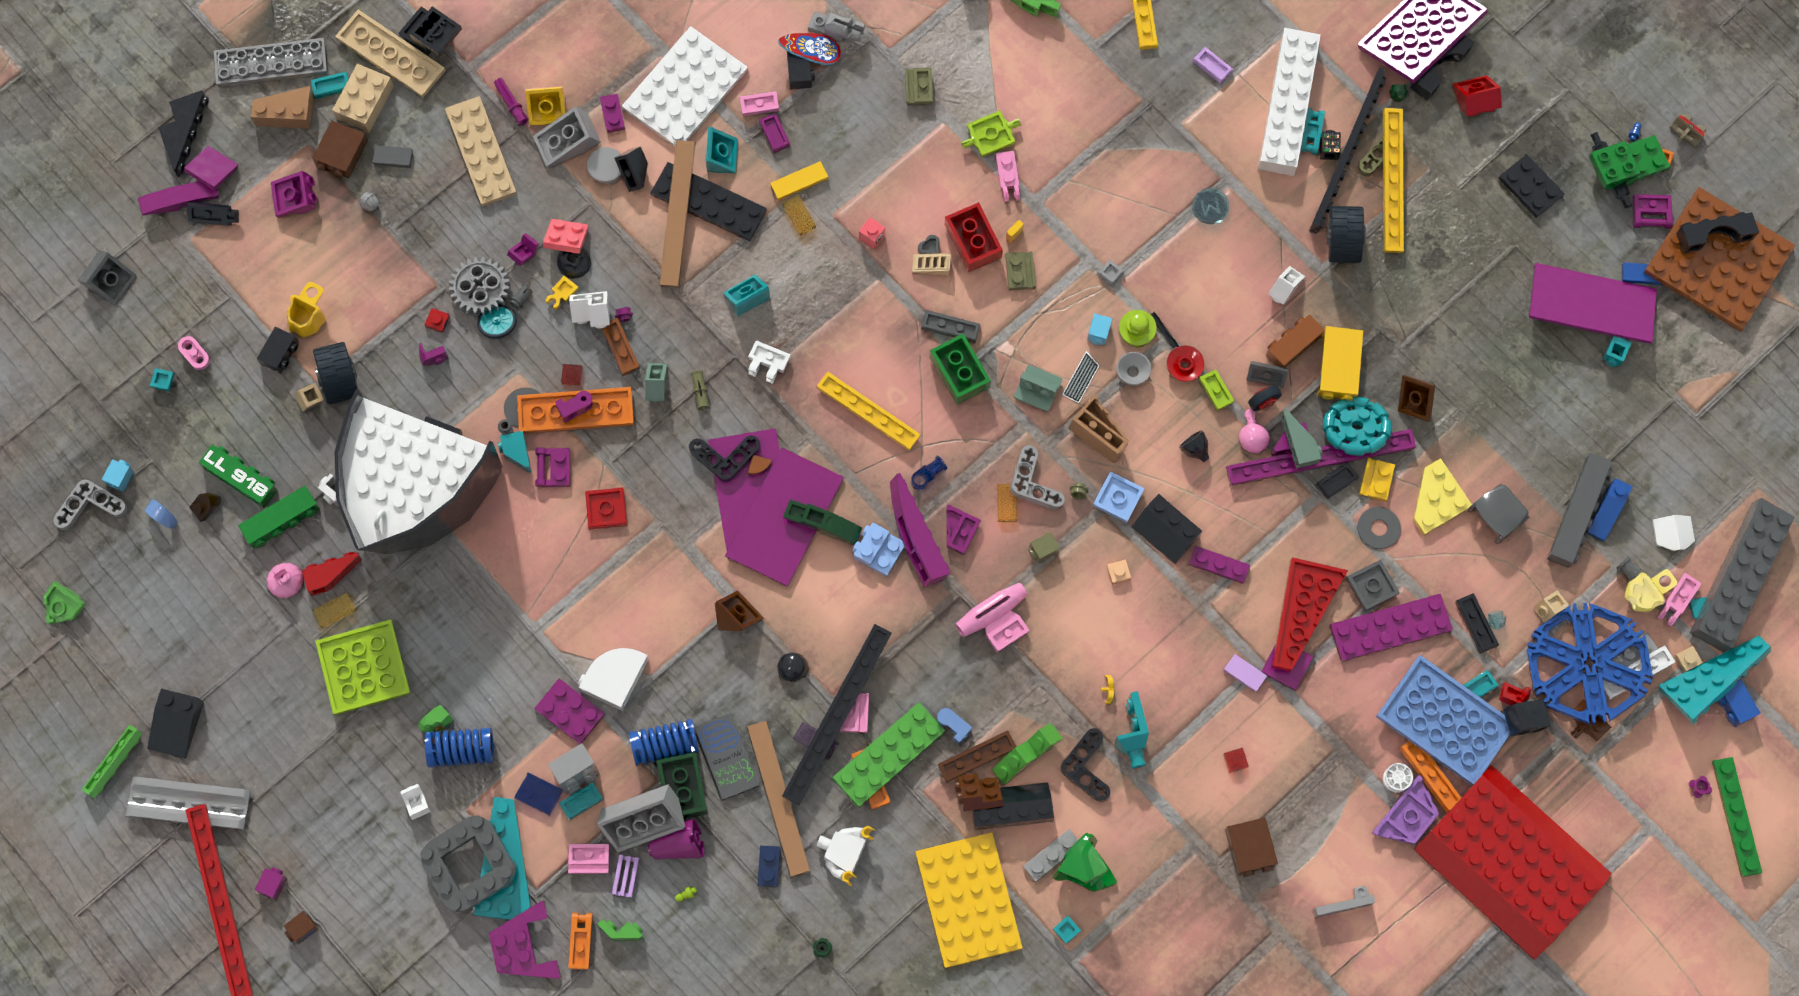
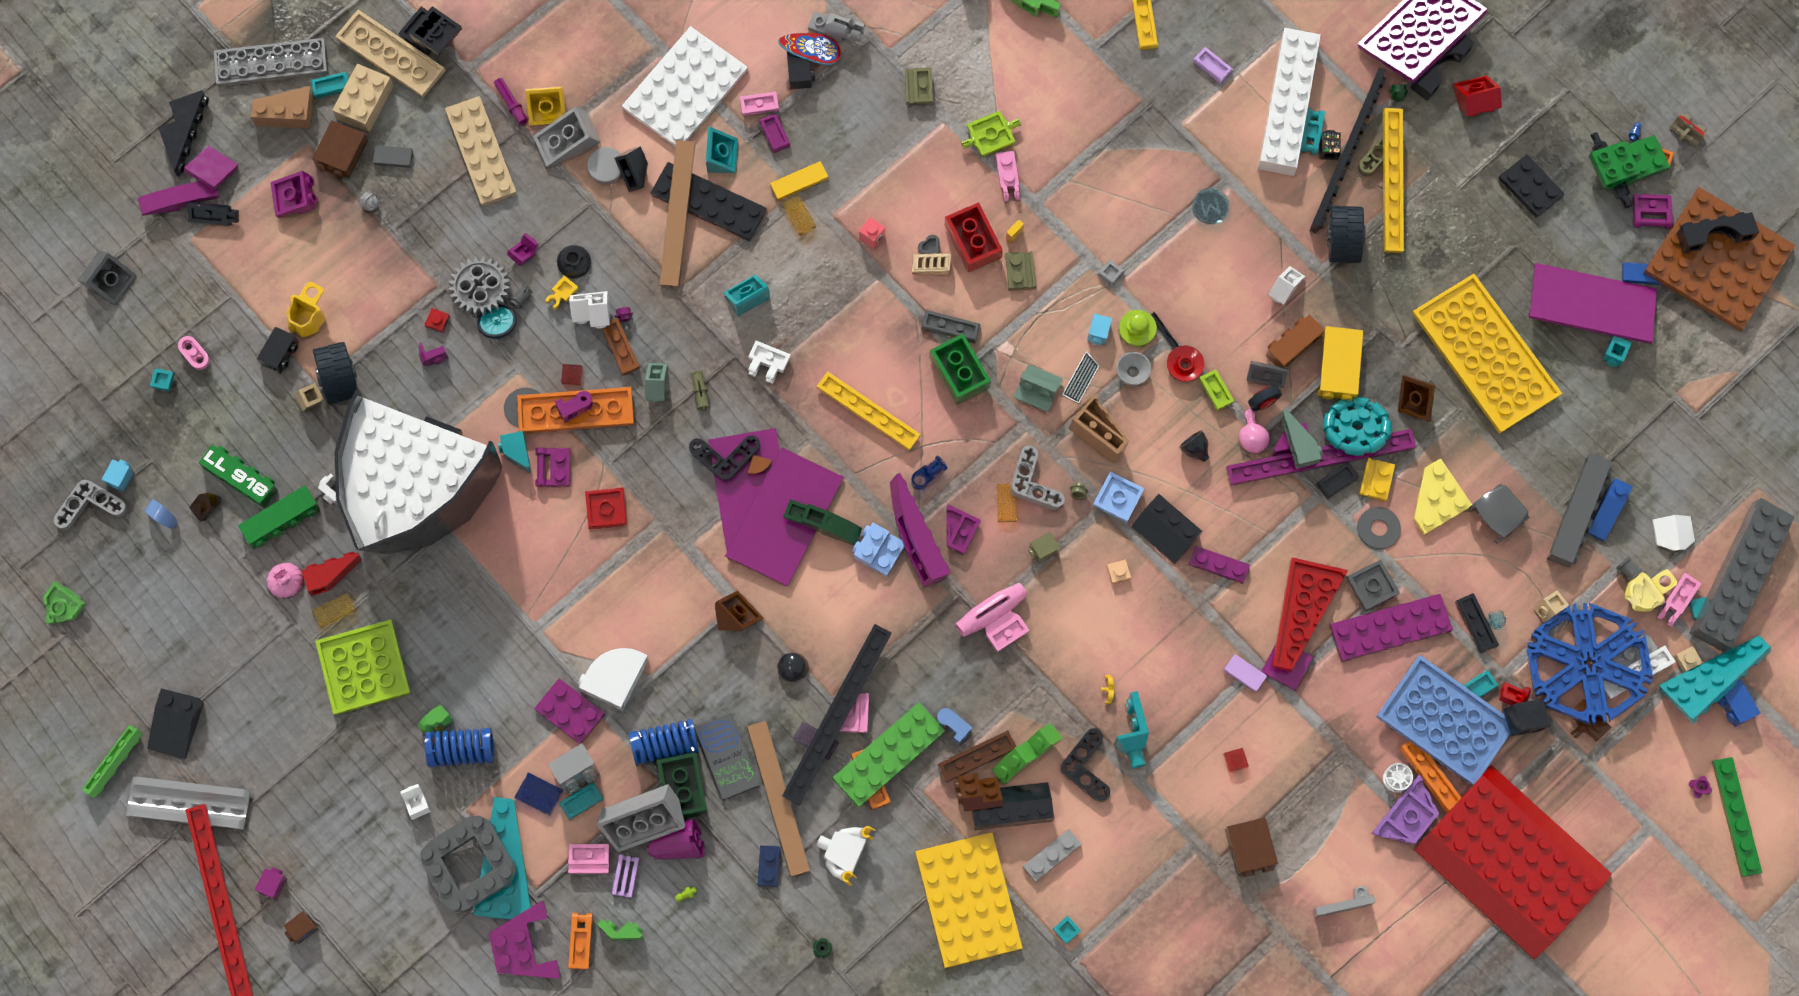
(505, 427): dark grey pin -> none
(565, 236): coral plate -> none
(612, 113): magenta plate -> none
(1085, 866): green piece -> none
(1486, 353): none -> yellow plate

